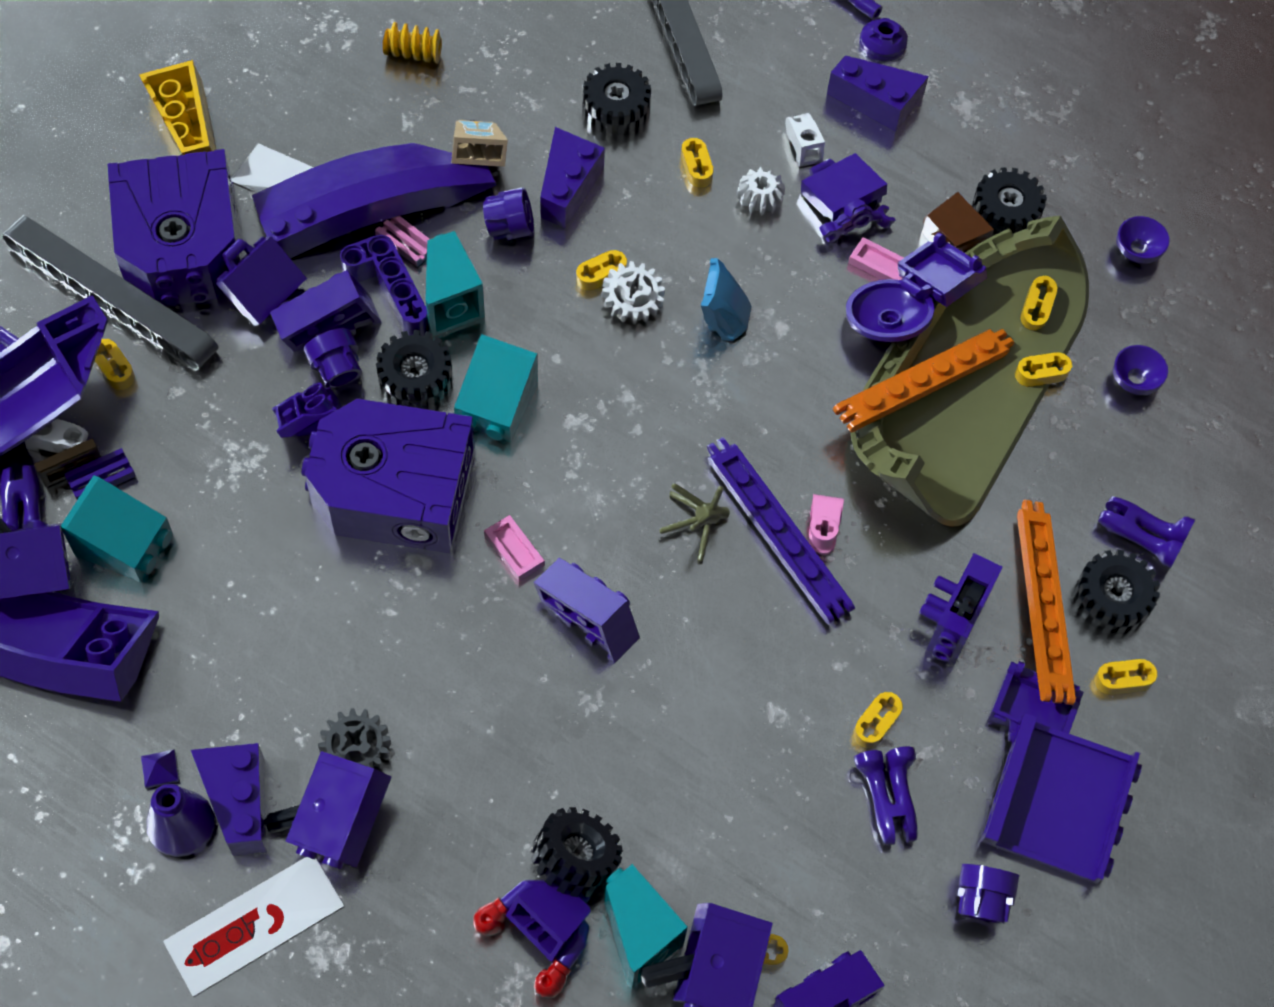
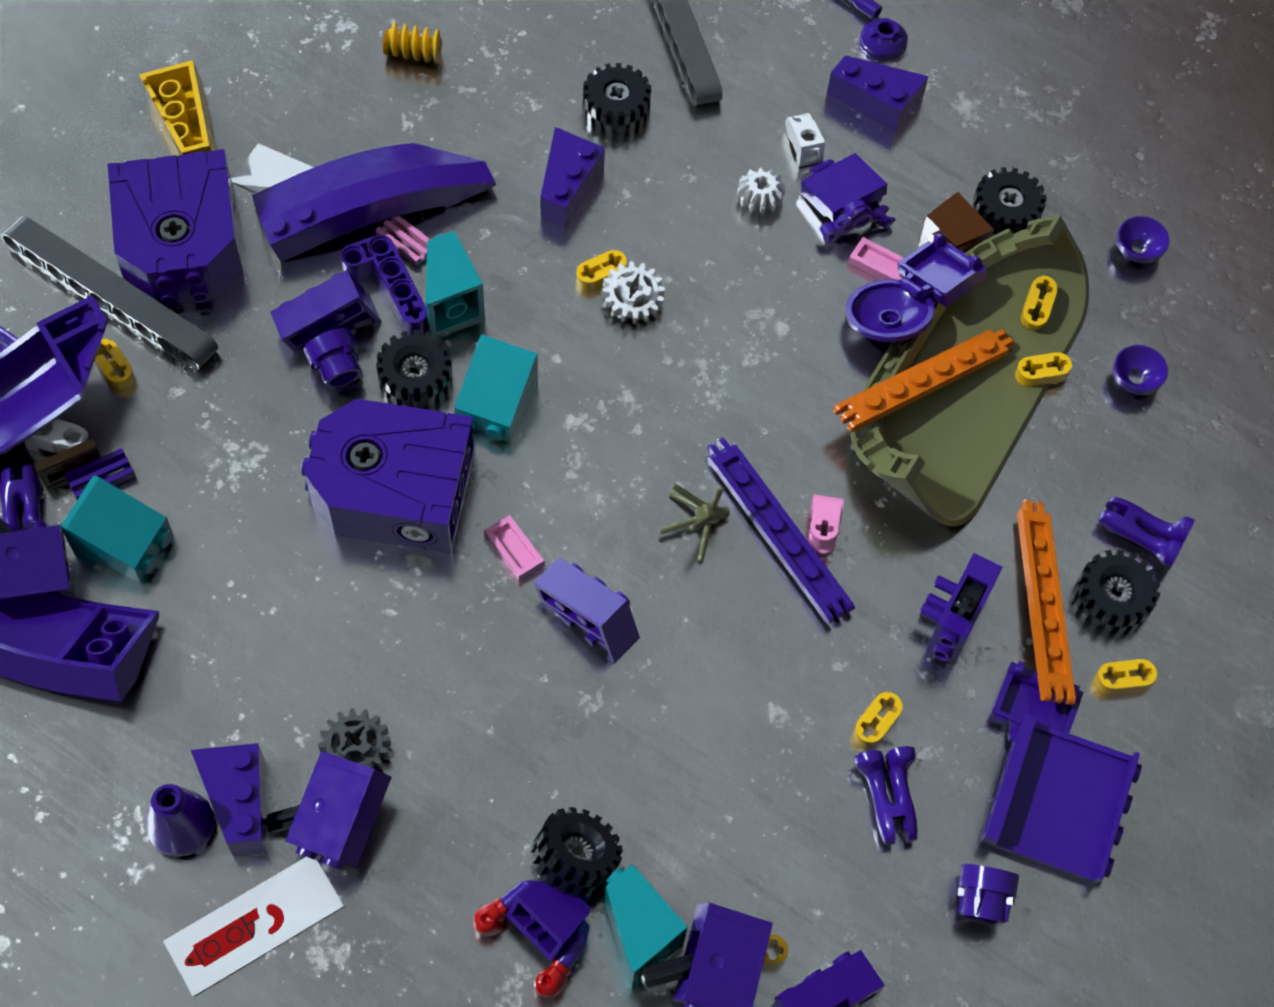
(160, 769): dark purple slope -> none
(260, 278): dark purple piece -> none
(302, 411): dark purple slope -> none
(478, 144): tan torso -> none
(509, 214): dark purple piece -> none
(702, 161): yellow beam -> none
(725, 303): dark azure slope -> none

